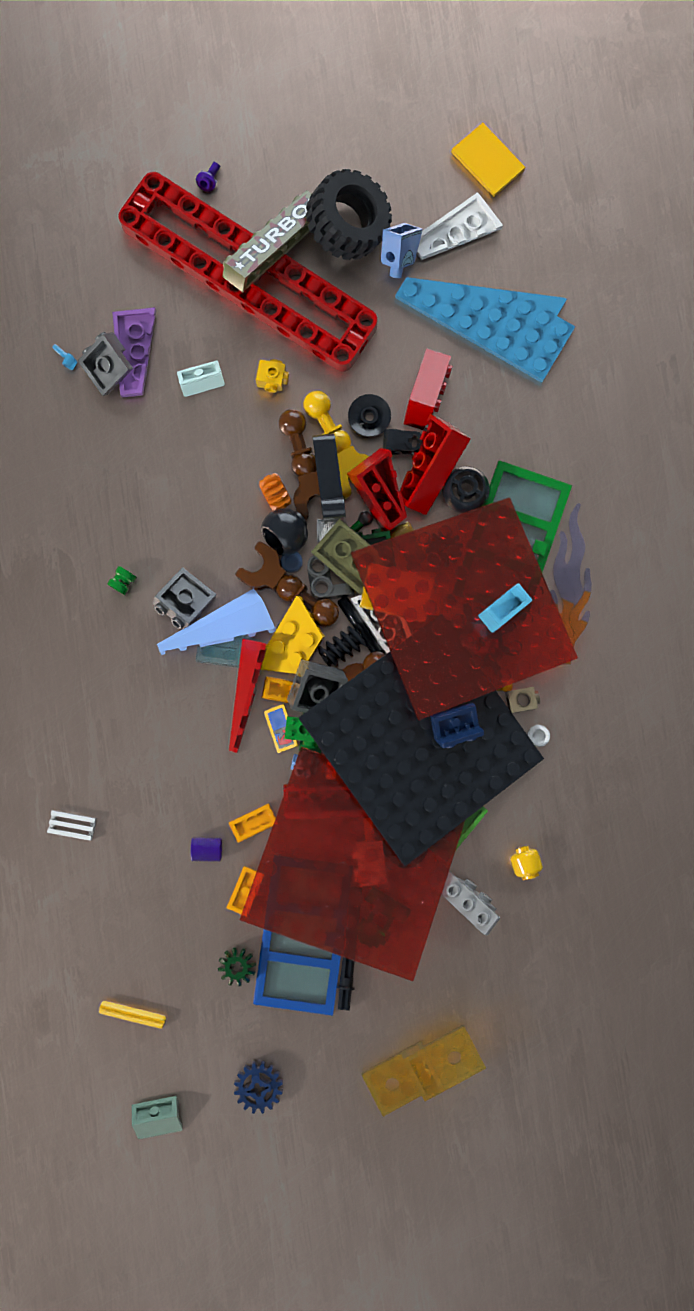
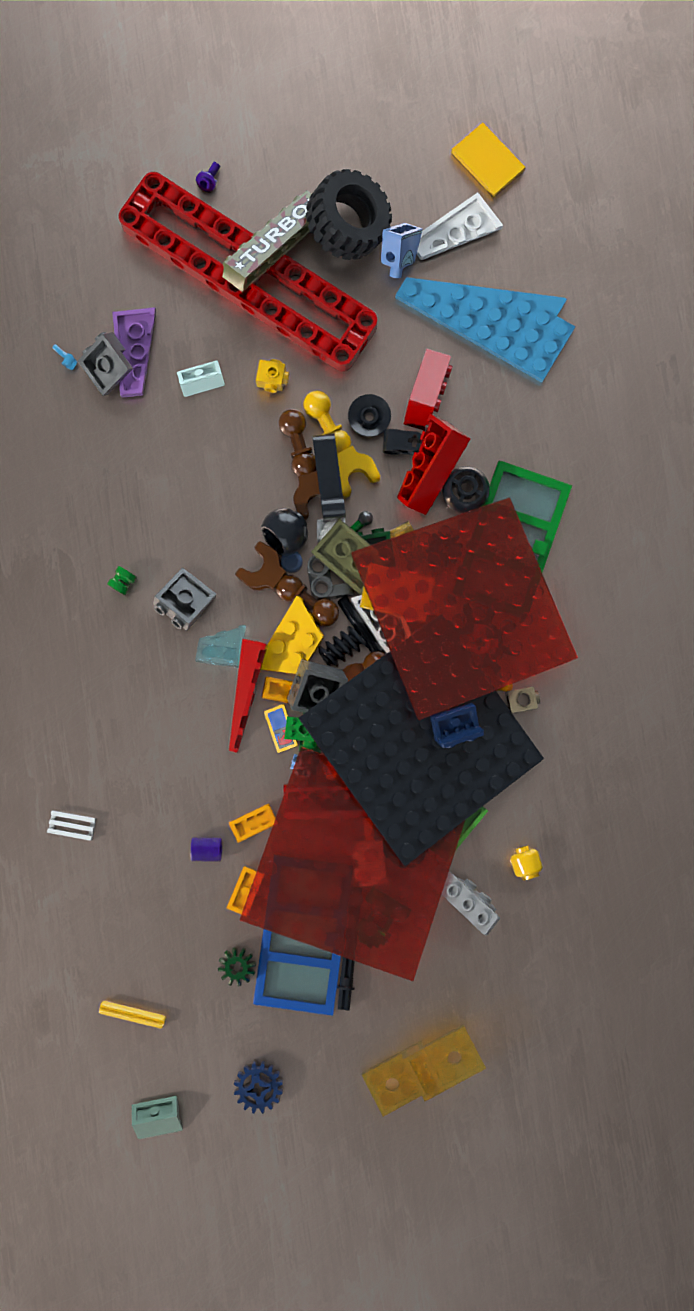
(237, 618): light blue wedge -> none
(275, 492): orange gear -> none
(379, 488): red wedge -> none
(505, 607): medium azure panel -> none
(539, 735): white tile -> none
(568, 581): clear purple piece -> none

